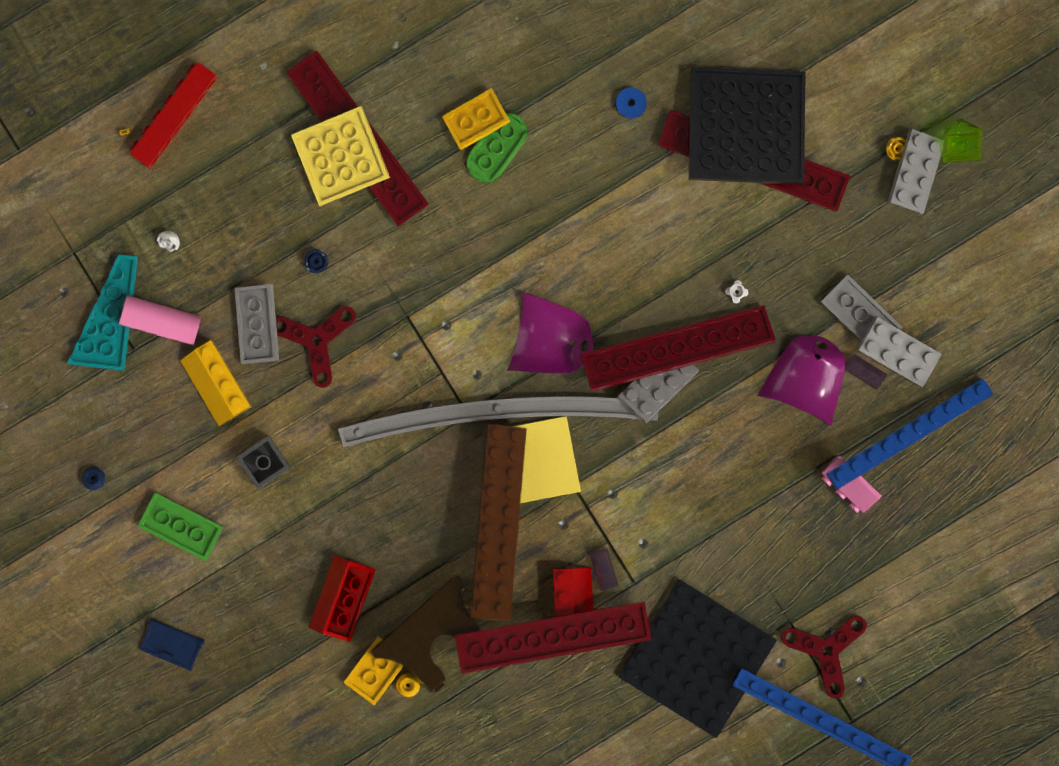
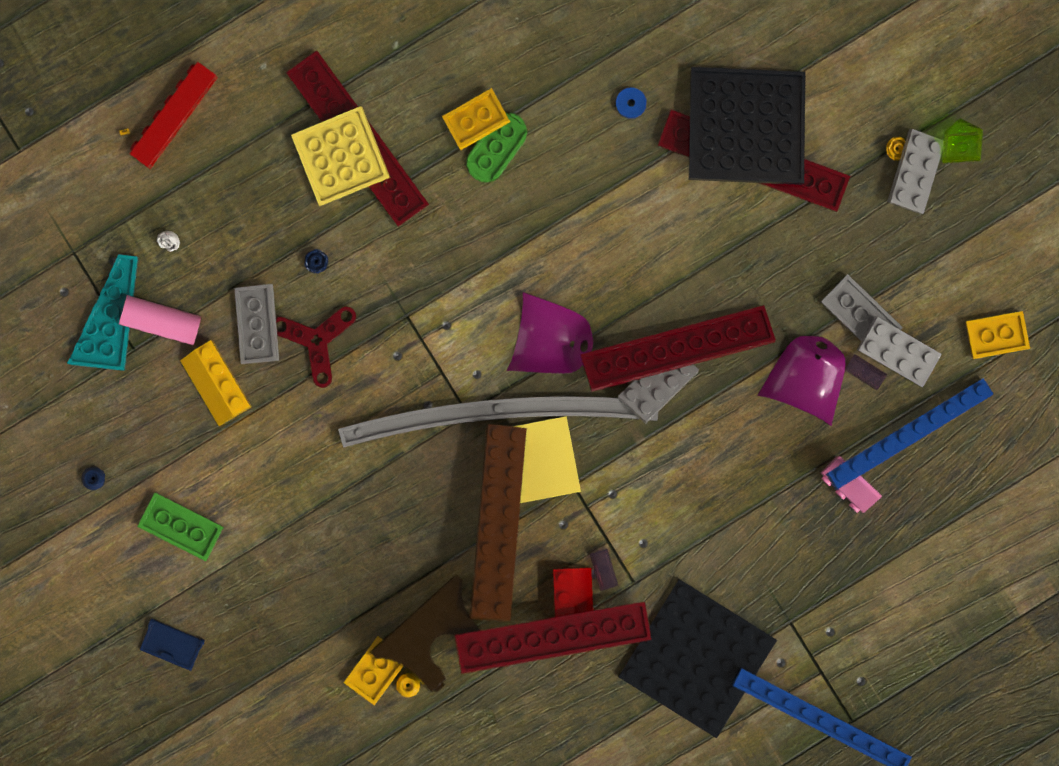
(263, 462): dark grey brick -> none
(342, 598): red slope -> none
(731, 291): white plate -> none
(830, 664): dark red piece -> none
(997, 335): none -> yellow plate

